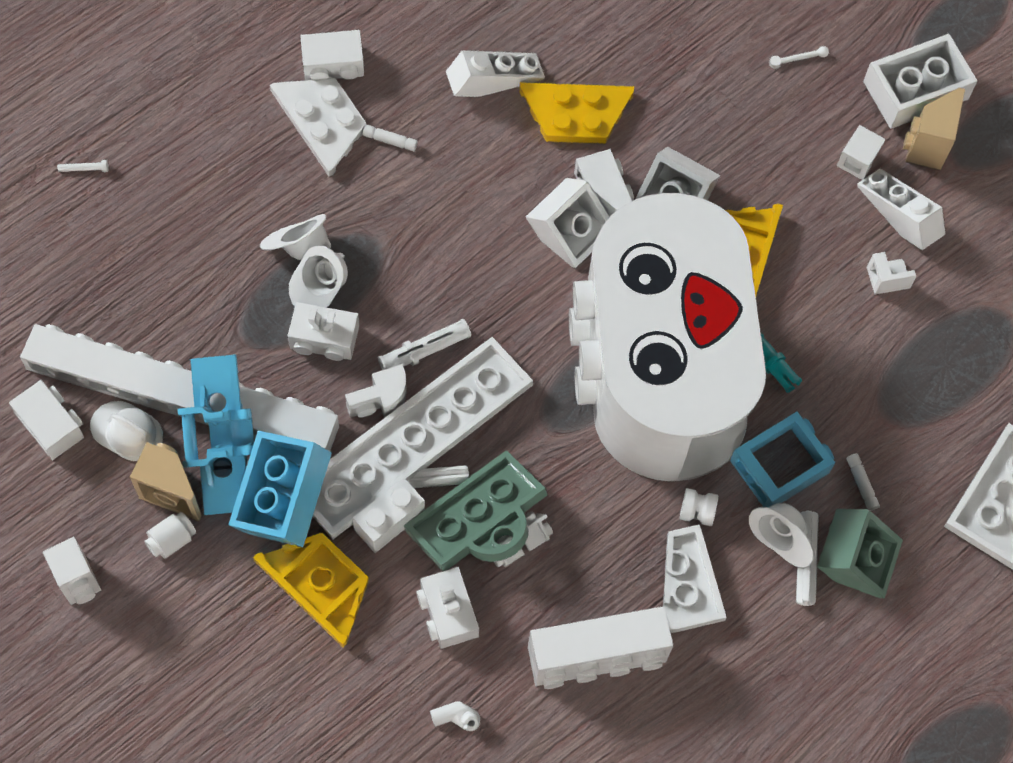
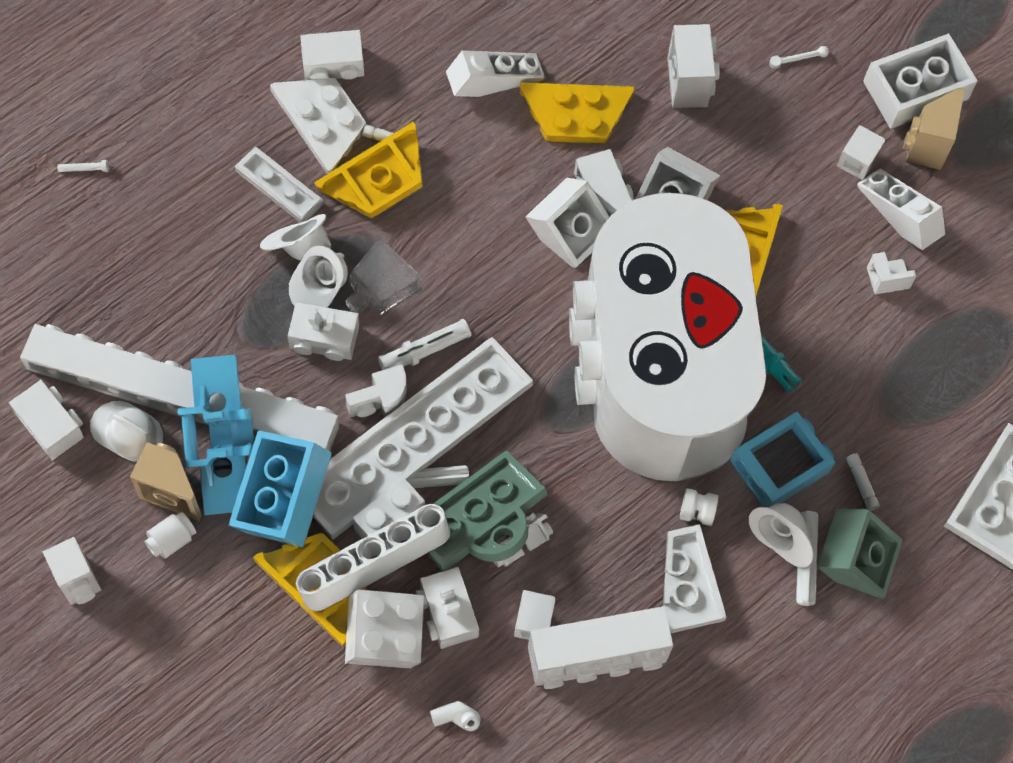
(279, 185): none -> white tile
(363, 570): none -> white beam
(377, 175): none -> yellow wing
(382, 280): none -> clear torso
(384, 629): none -> white brick
(534, 613): none -> white panel
(692, 66): none -> white brick

